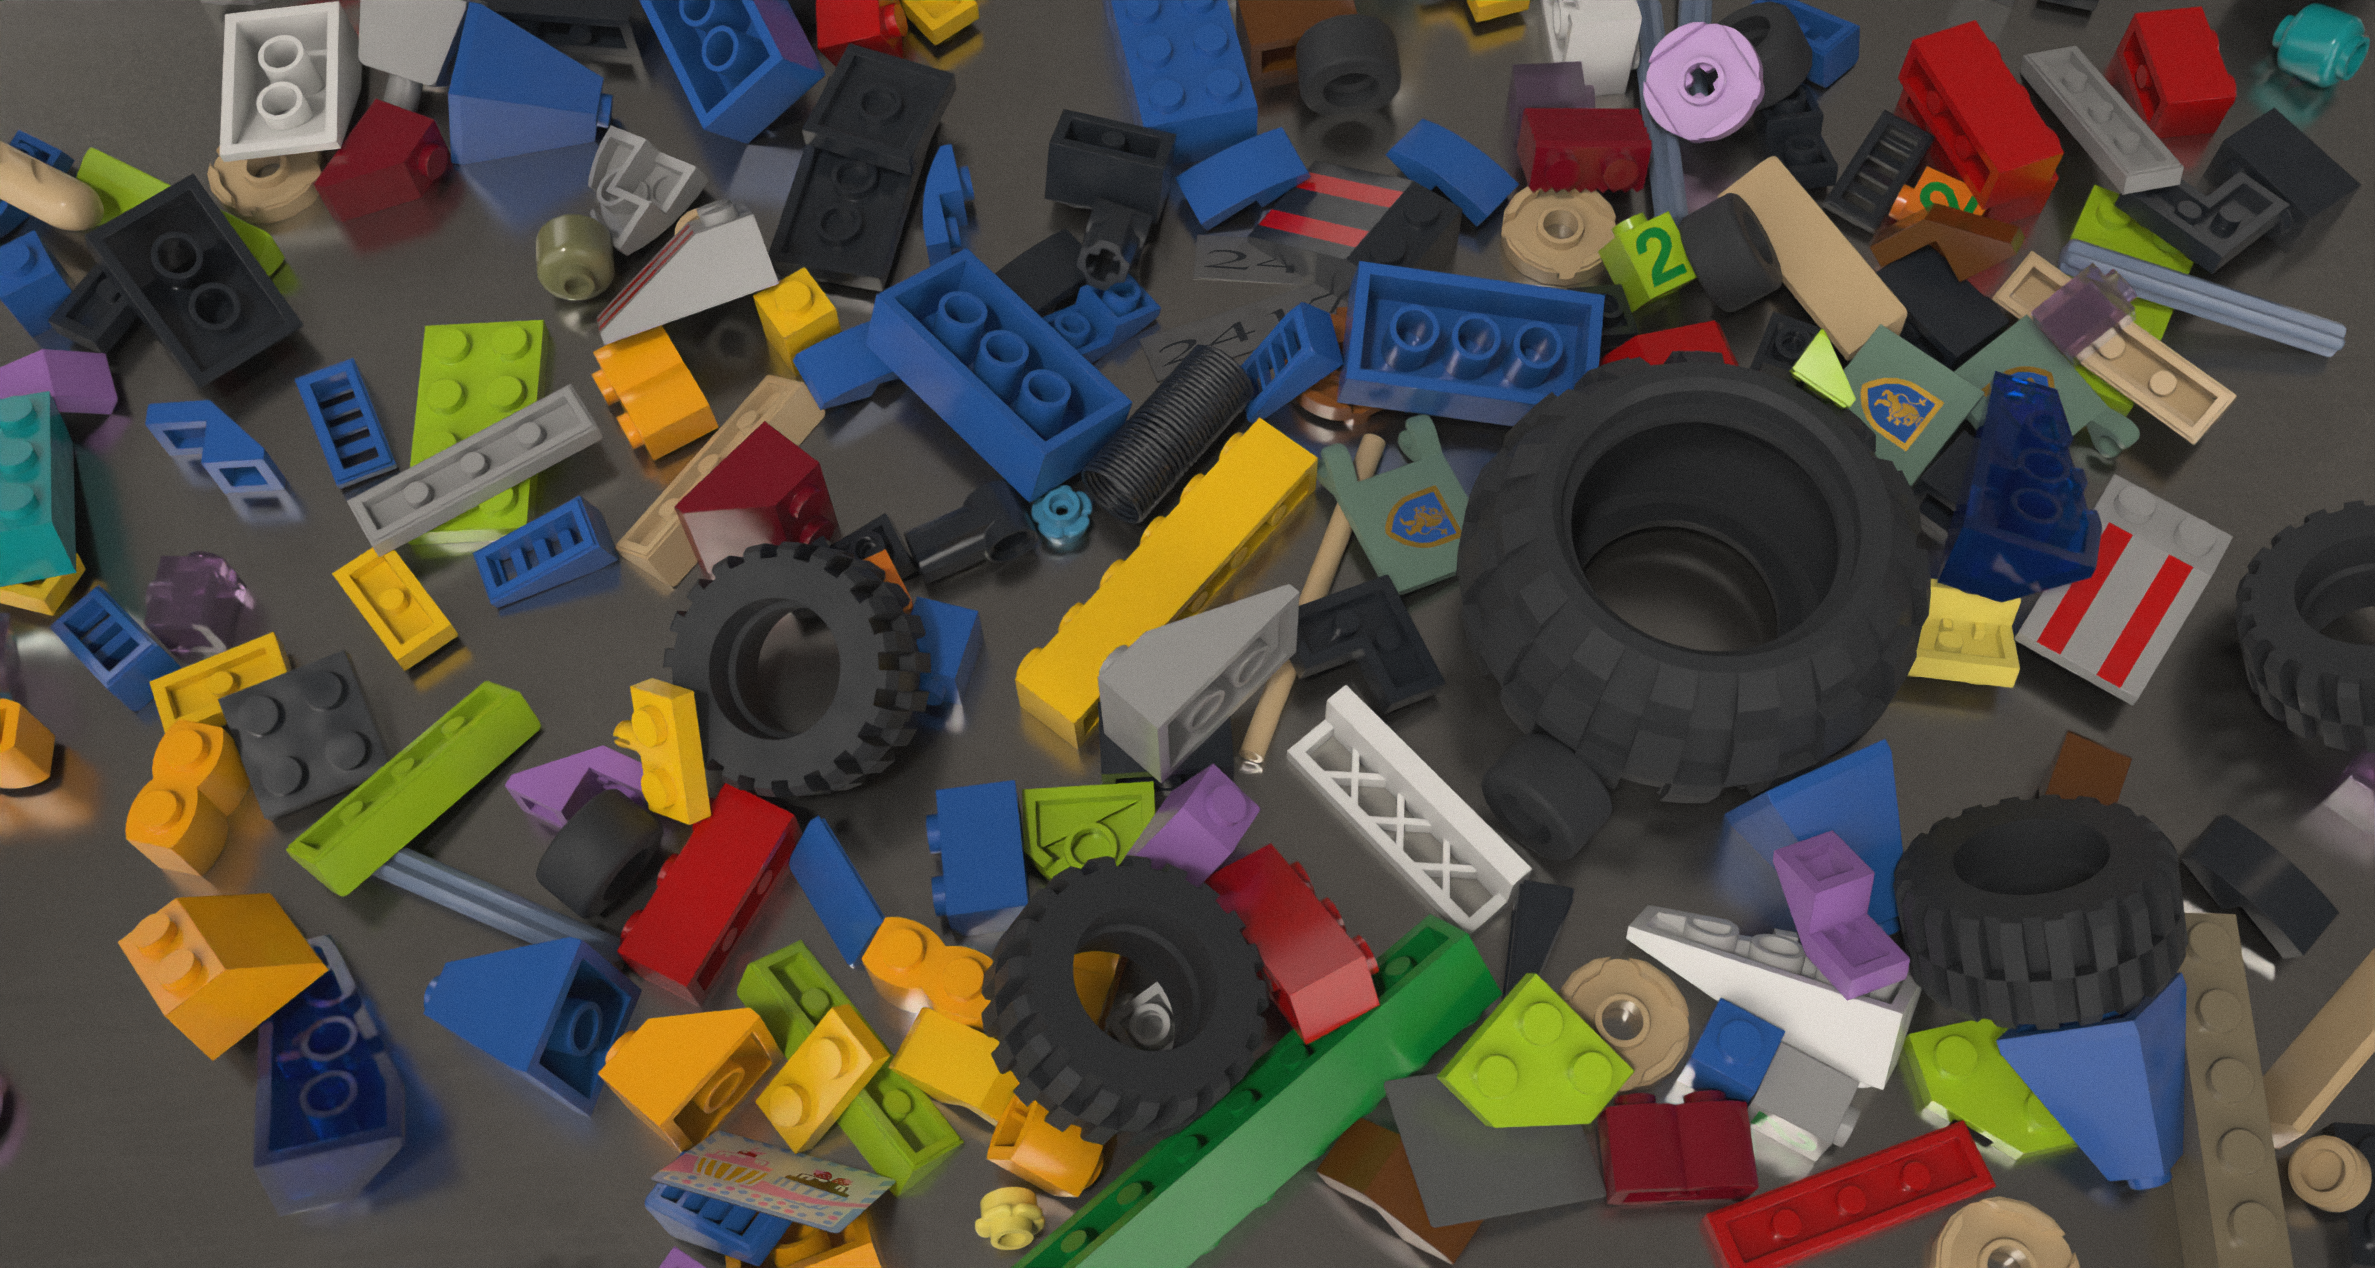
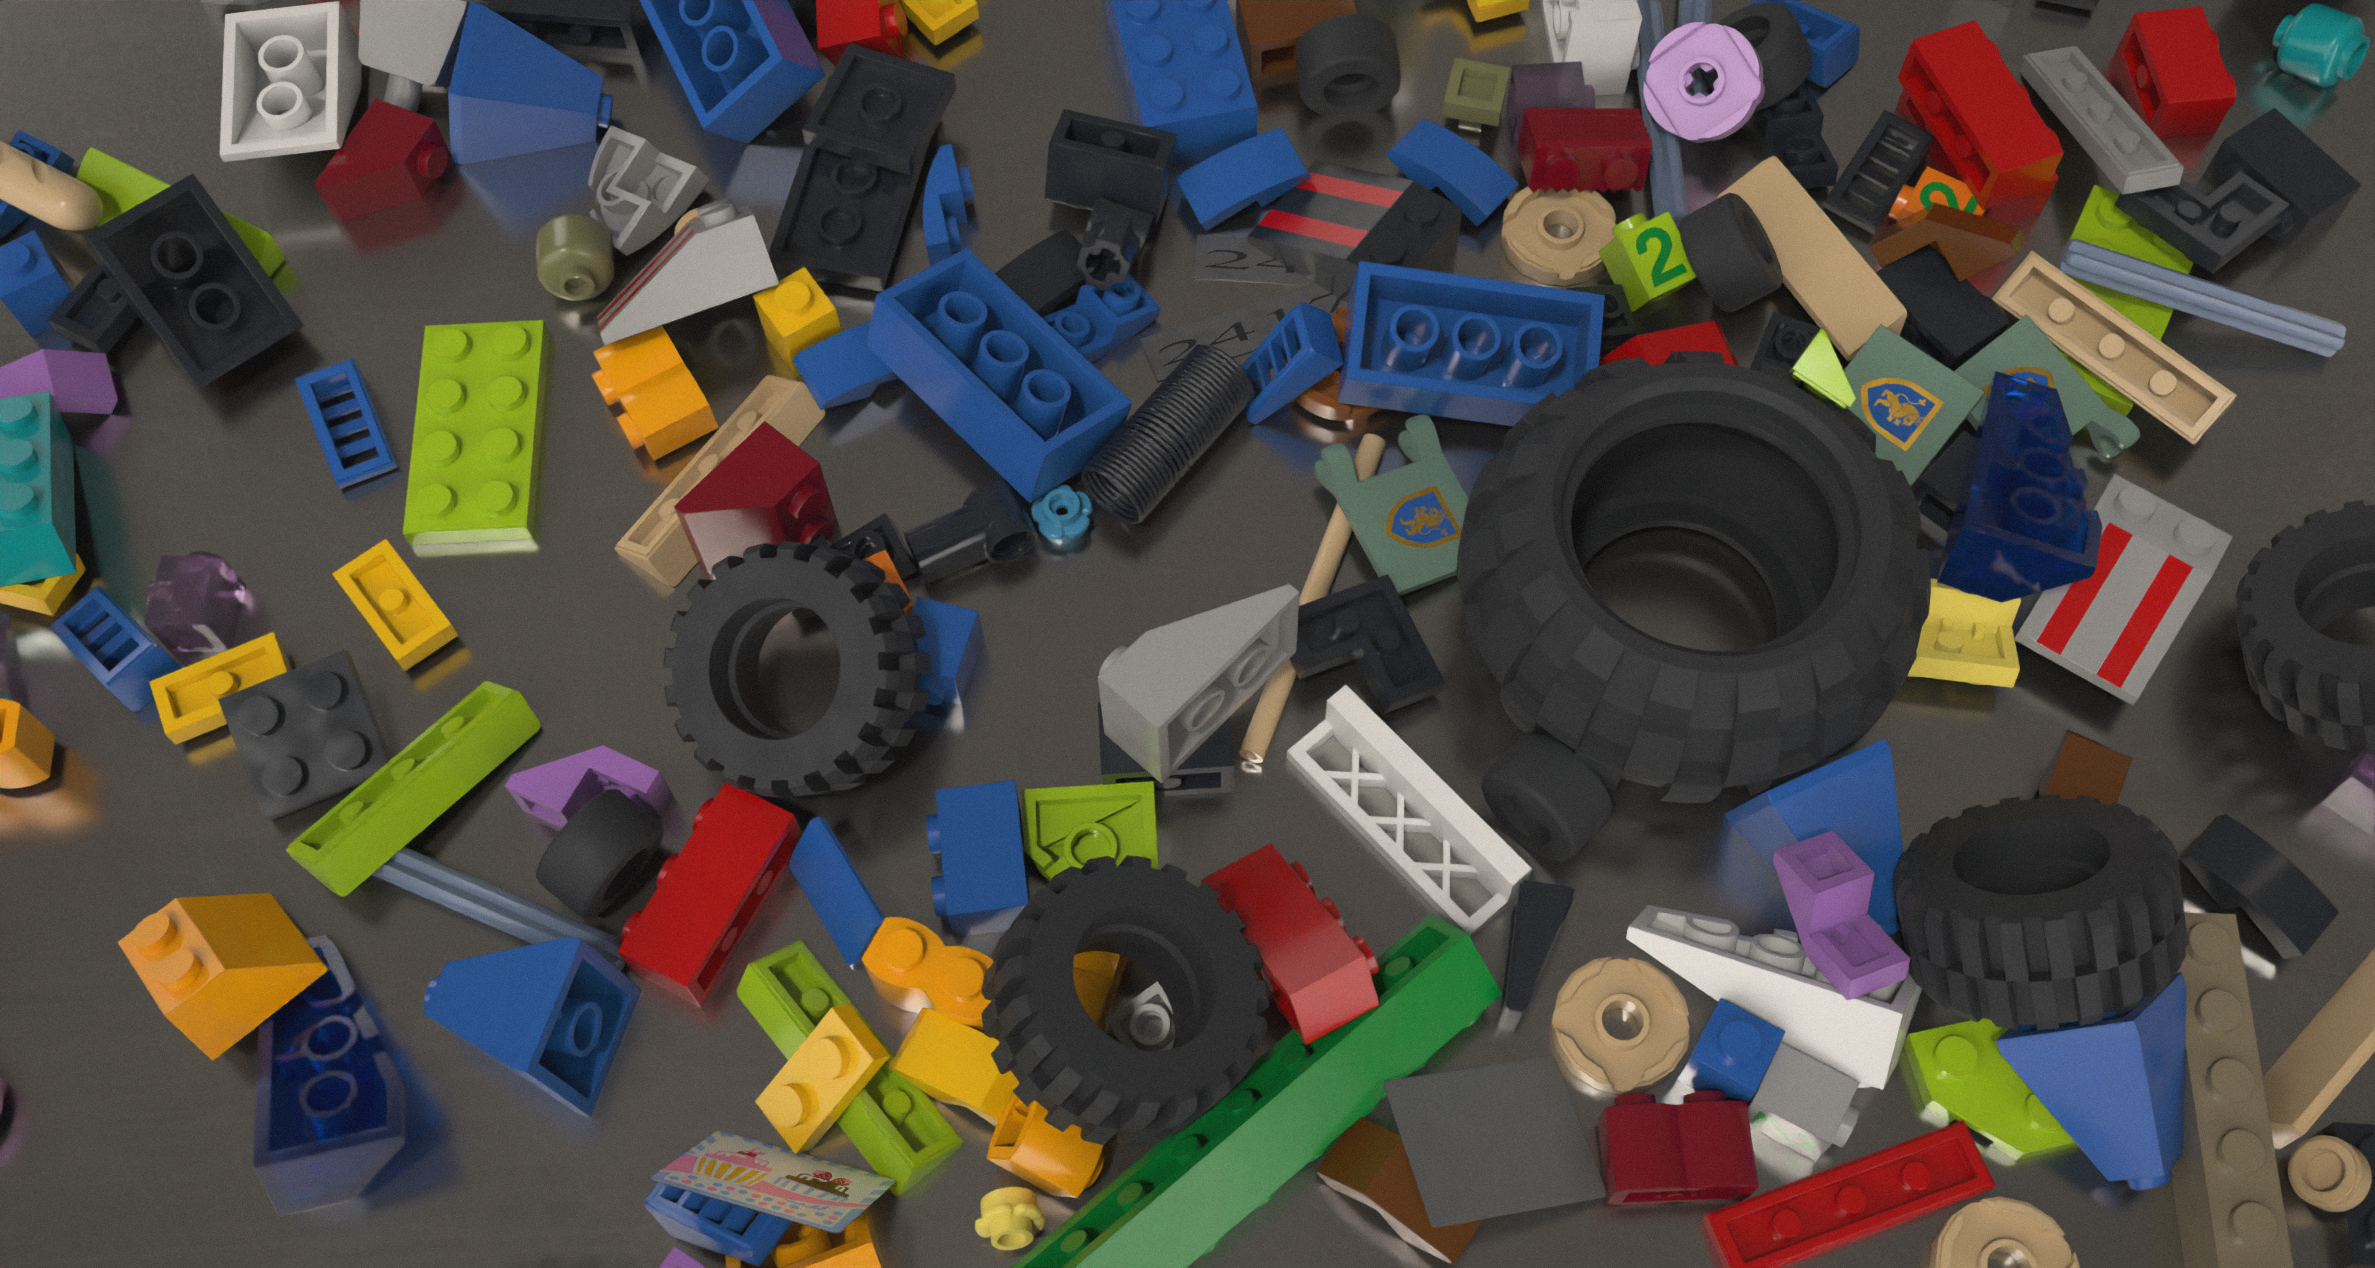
(185, 807): light orange brick -> none
(227, 451): blue slope -> none
(269, 197): tan tile -> none
(474, 470): light grey tile -> none
(553, 570): blue slope -> none
(669, 743): yellow plate -> none
(690, 1071): light orange slope -> none
(1171, 574): yellow brick -> none
(1197, 825): medium lavender slope -> none
(1475, 94): none -> olive tile
(1535, 1063): lime plate -> none
(2086, 312): brick -> none

